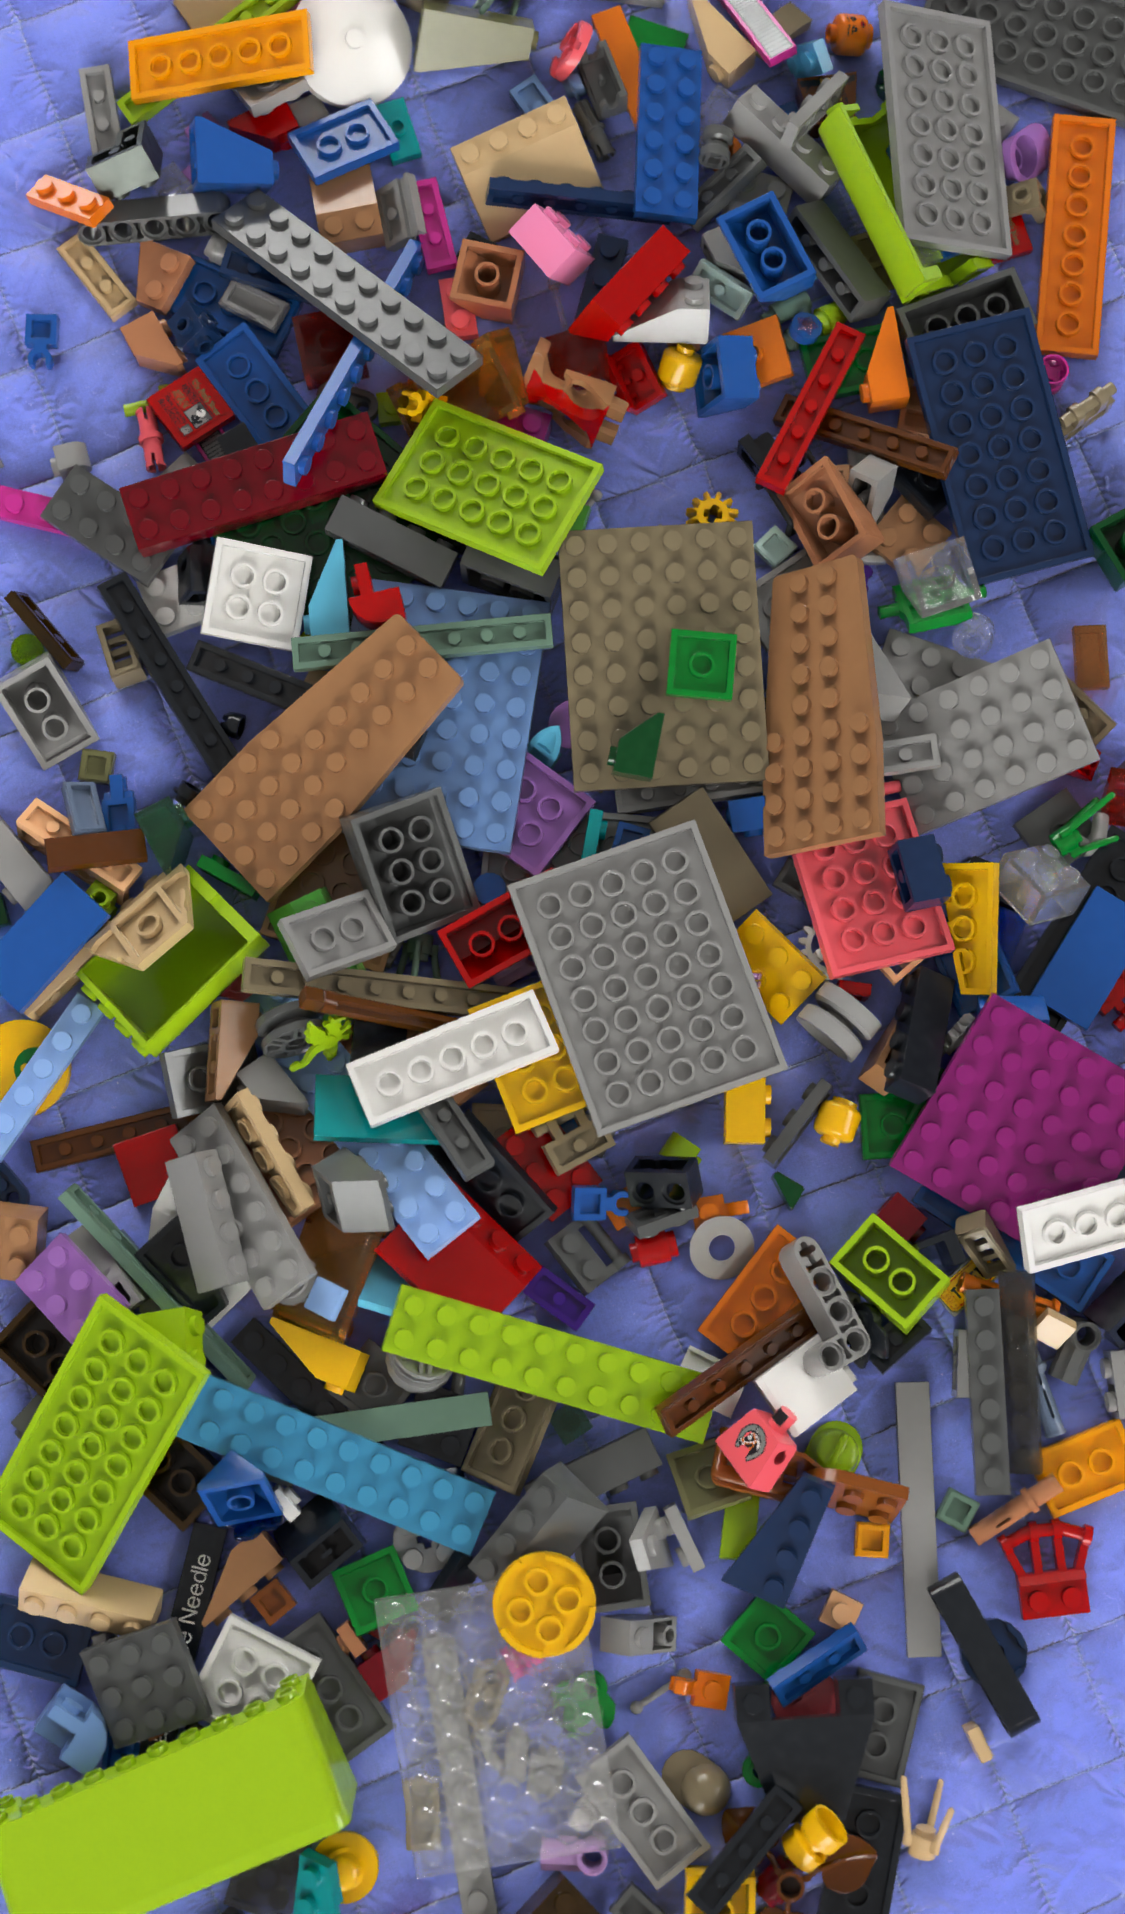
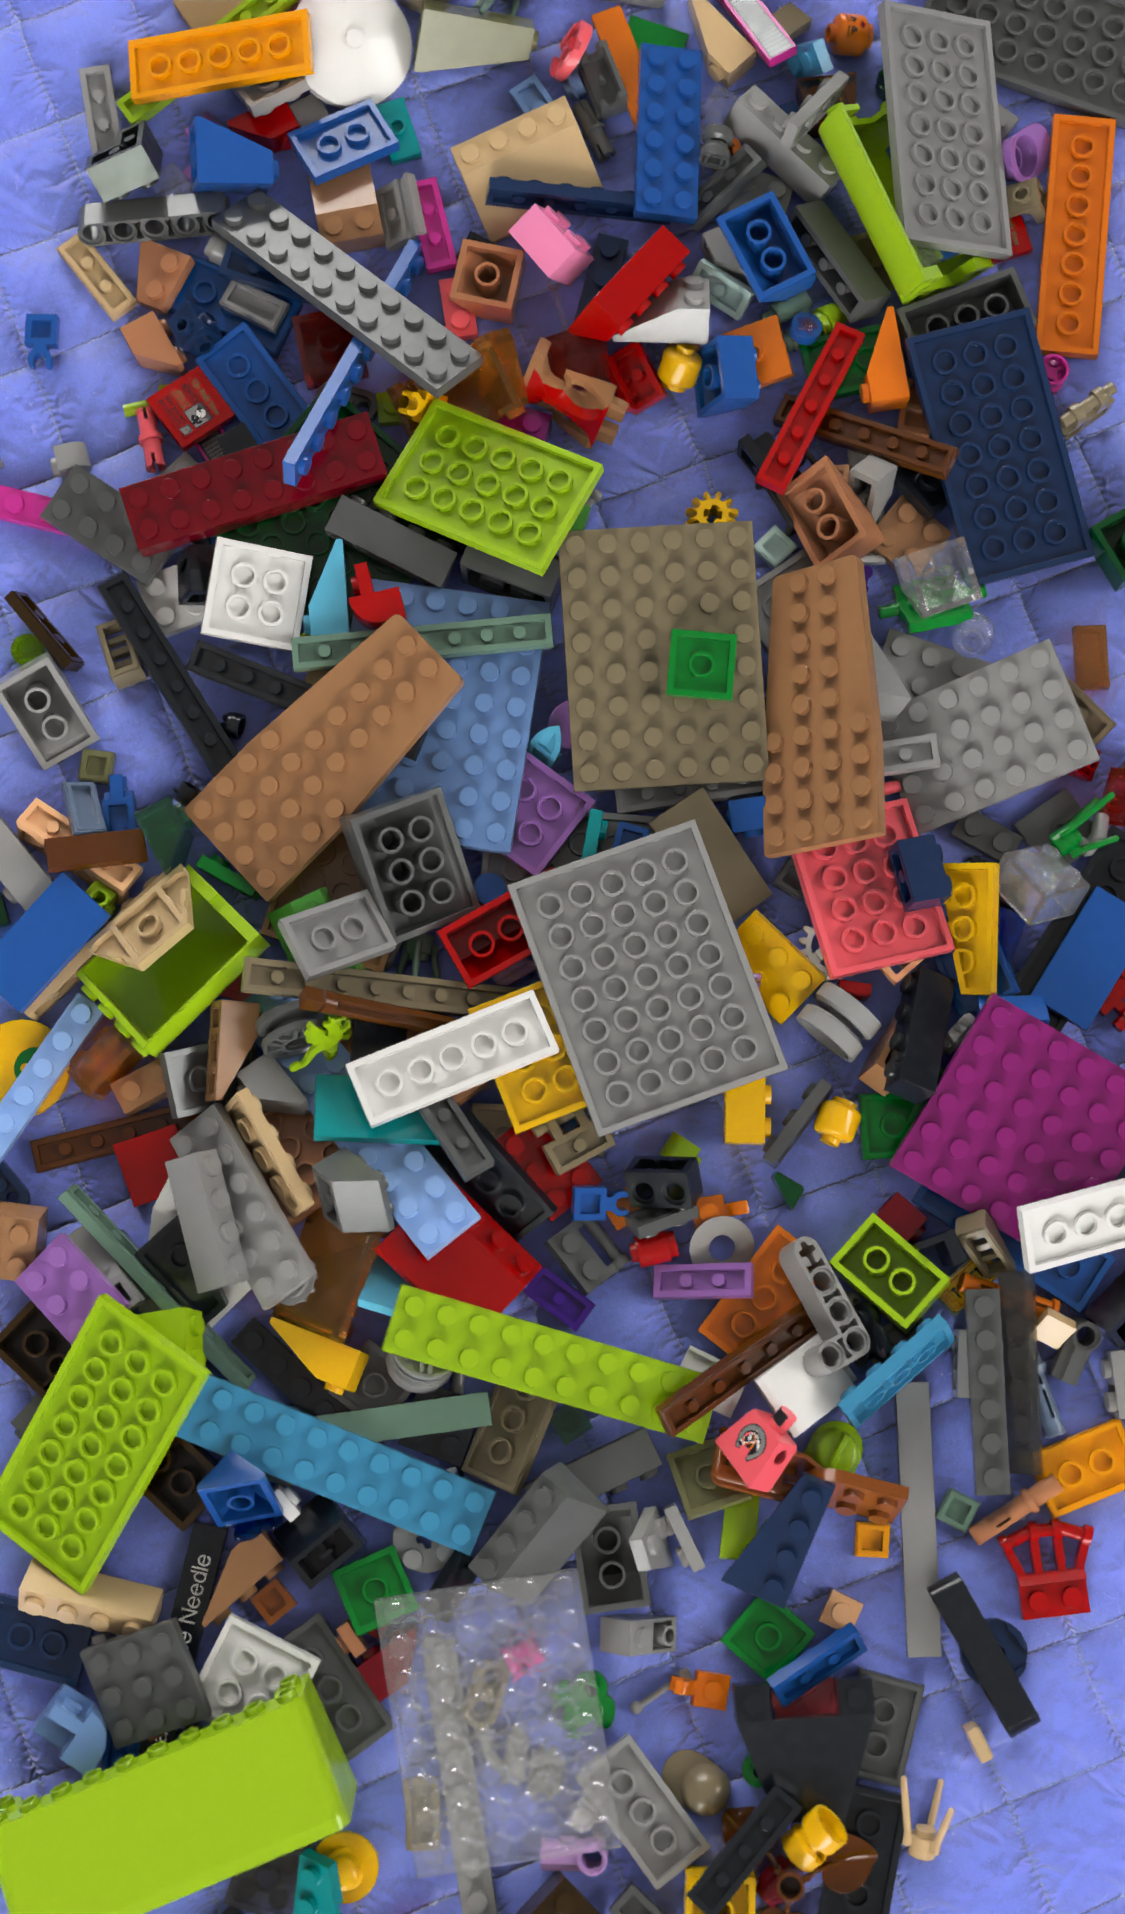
(69, 201): orange plate -> none
(103, 1062): none -> clear orange slope
(140, 1088): none -> medium nougat brick
(326, 1298): light blue tile -> none
(544, 1604): yellow tile -> none
(637, 750): dark green slope -> none
(703, 1281): none -> medium lavender plate
(887, 1379): none -> dark azure plate
(985, 836): none -> dark grey plate

